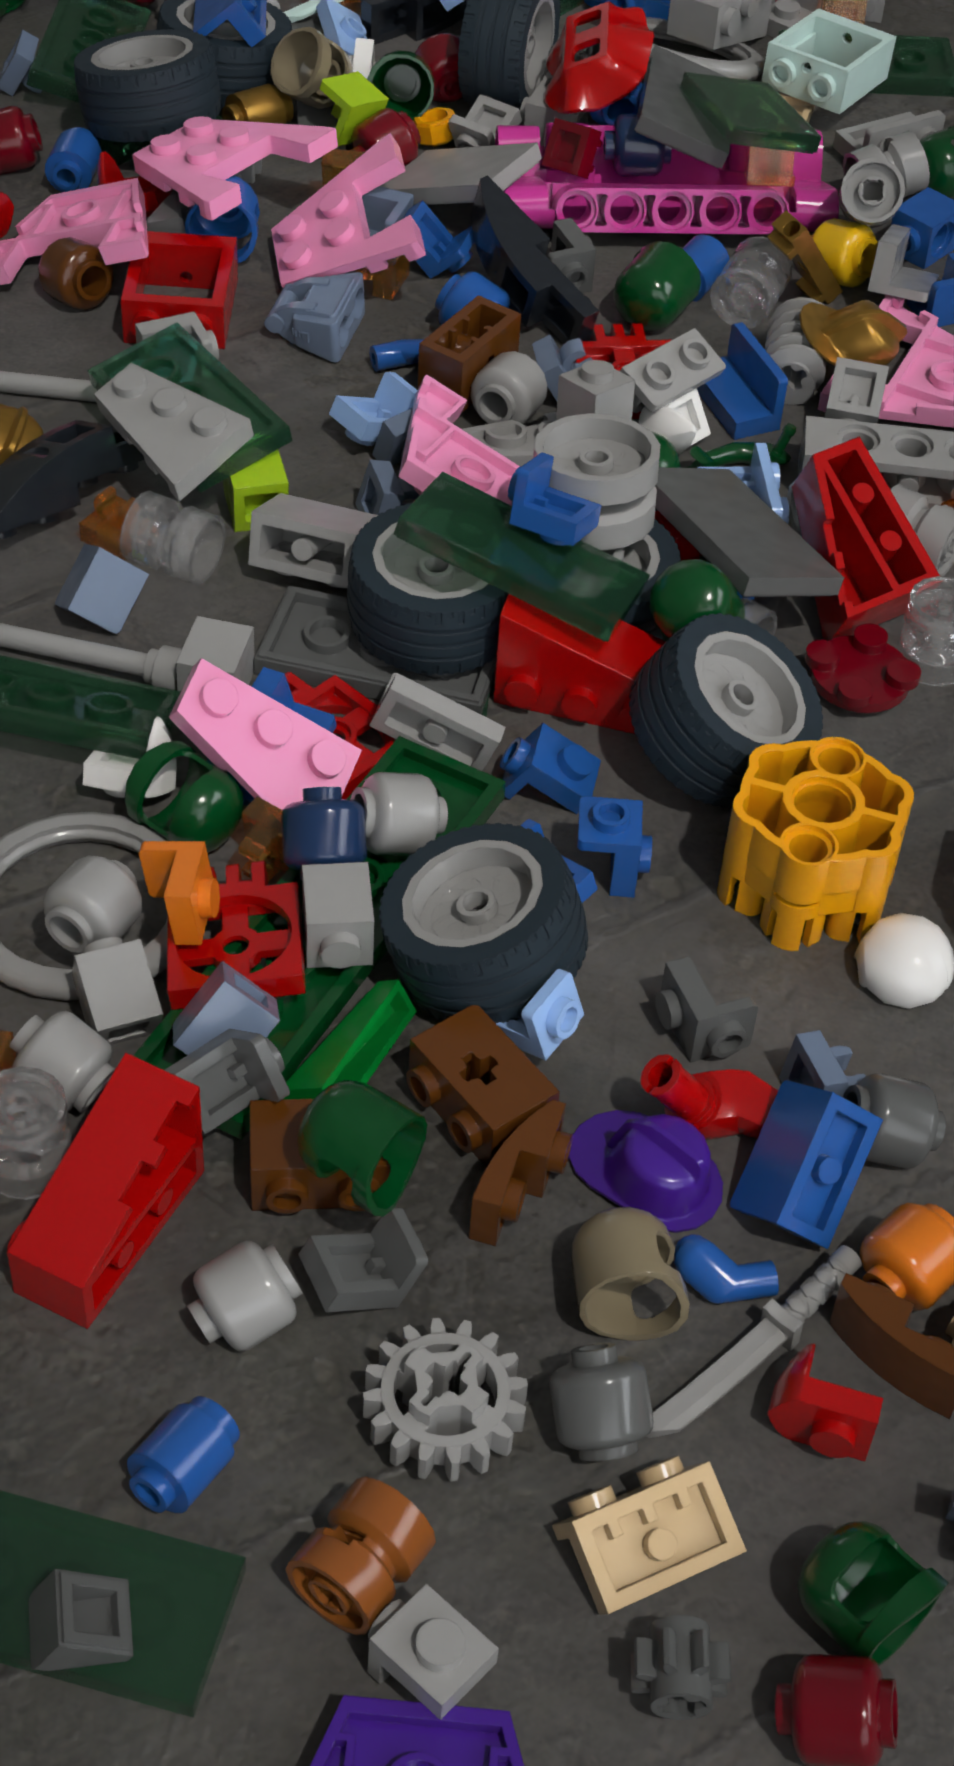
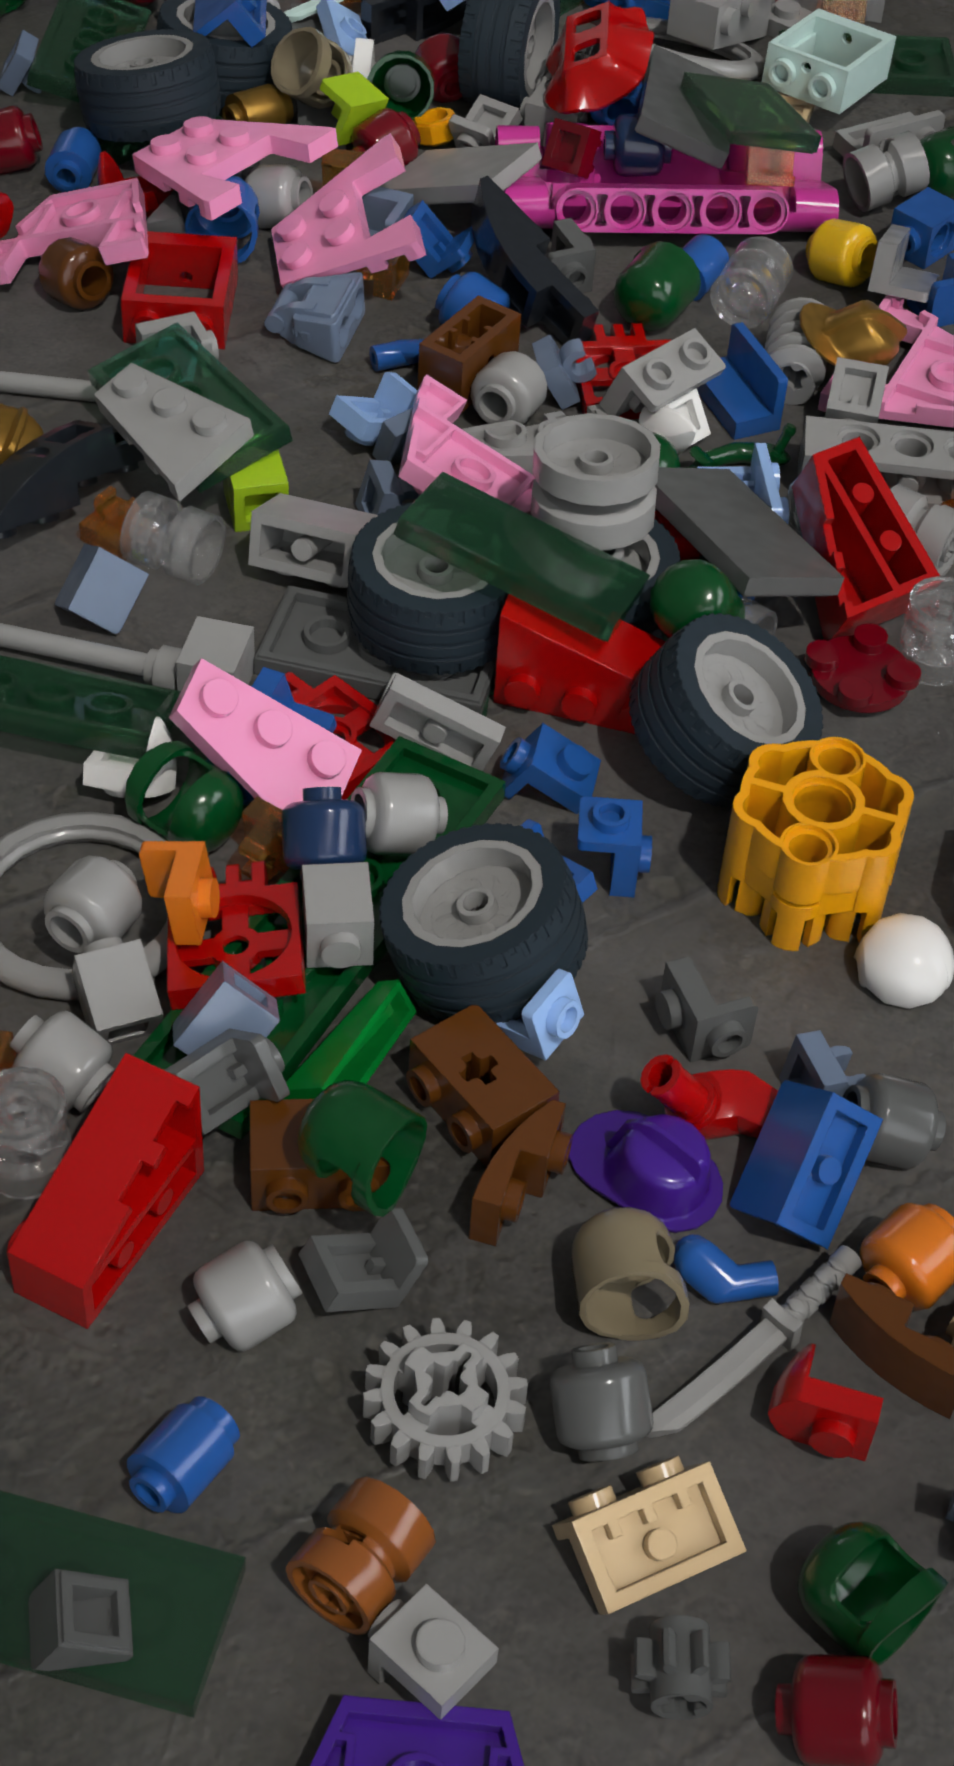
(279, 191): none -> light grey head
(548, 511): blue bracket -> none
(595, 390): light grey brick -> none
(797, 244): pearl gold piece -> none
(871, 192): light grey wheel -> none

